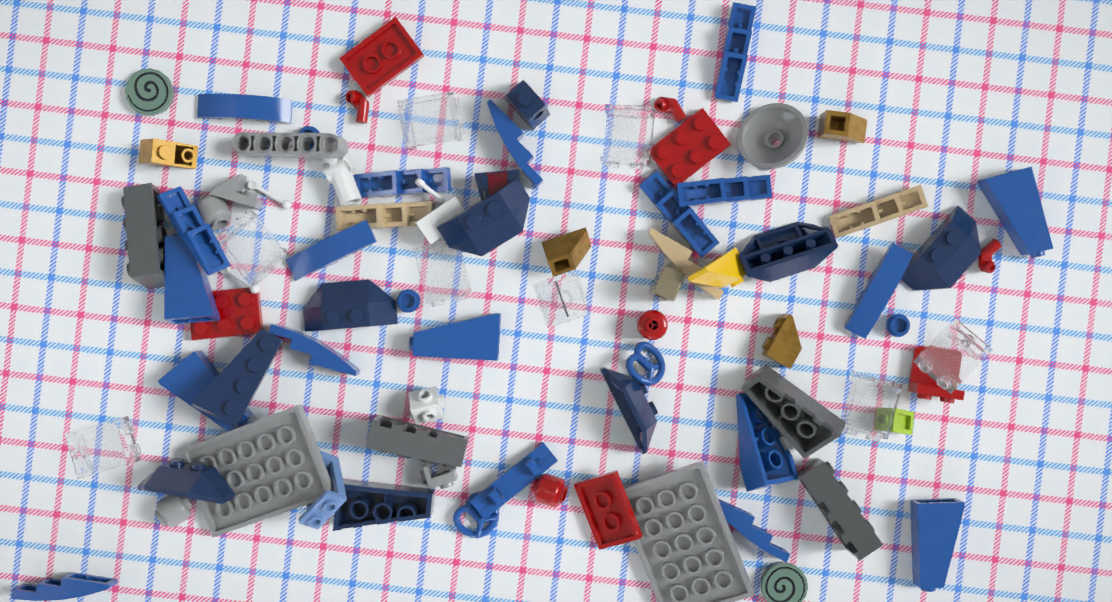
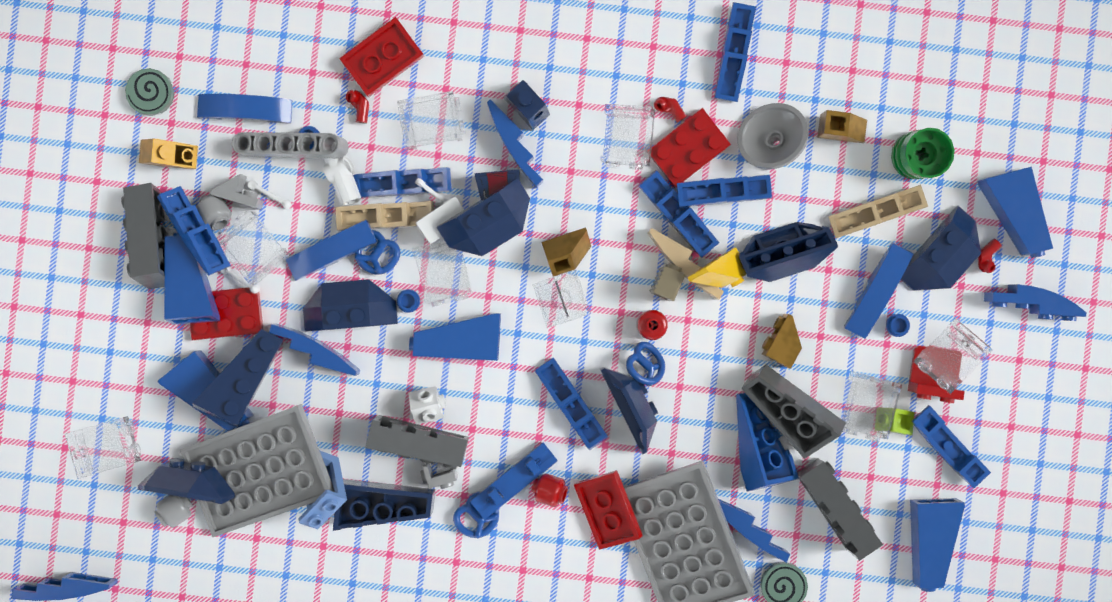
(376, 253): none -> blue piece
(571, 404): none -> blue slope
(935, 154): none -> green wheel
(949, 447): none -> blue slope
(1038, 301): none -> blue slope

